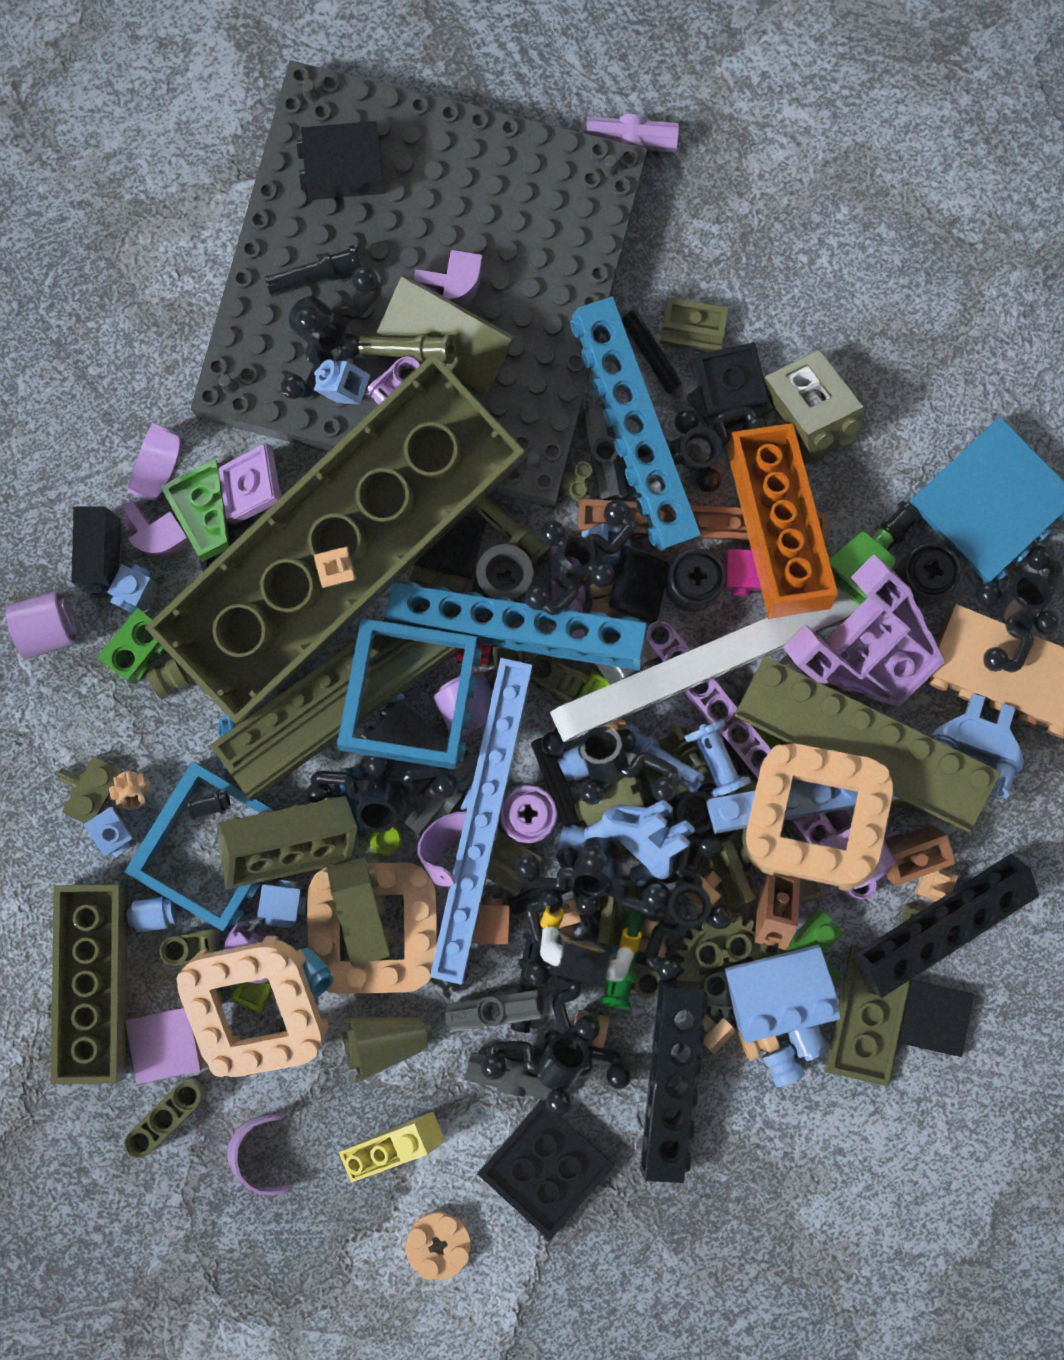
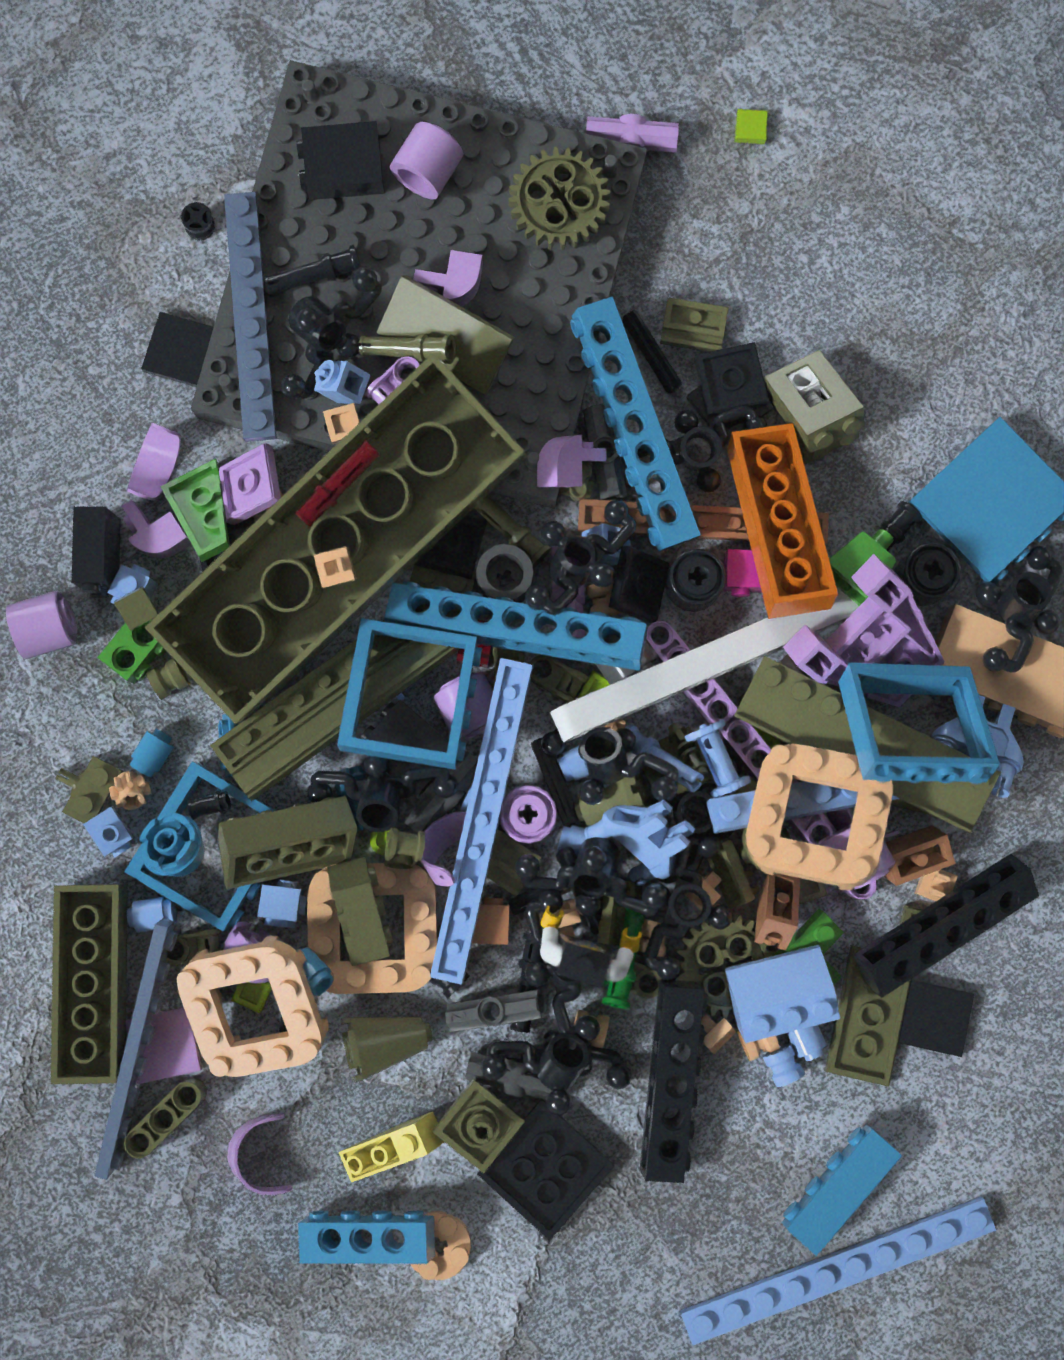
(136, 608): none -> olive tile
(139, 1036): none -> sand blue plate
(151, 752): none -> dark azure brick
(172, 846): none -> dark azure cone
(177, 349): none -> black tile
(195, 214): none -> black wheel
(250, 317): none -> sand blue plate
(319, 1248): none -> dark azure brick
(337, 484): none -> dark red pin
(341, 421): none -> light nougat tile
(403, 849): none -> olive piece
(426, 160): none -> lavender piece
(478, 1125): none -> olive plate
(562, 461): none -> lavender brick
(583, 184): none -> olive gear
(751, 126): none -> lime tile
(837, 1270): none -> light blue plate
(840, 1189): none -> dark azure brick
(918, 680): none -> dark azure window

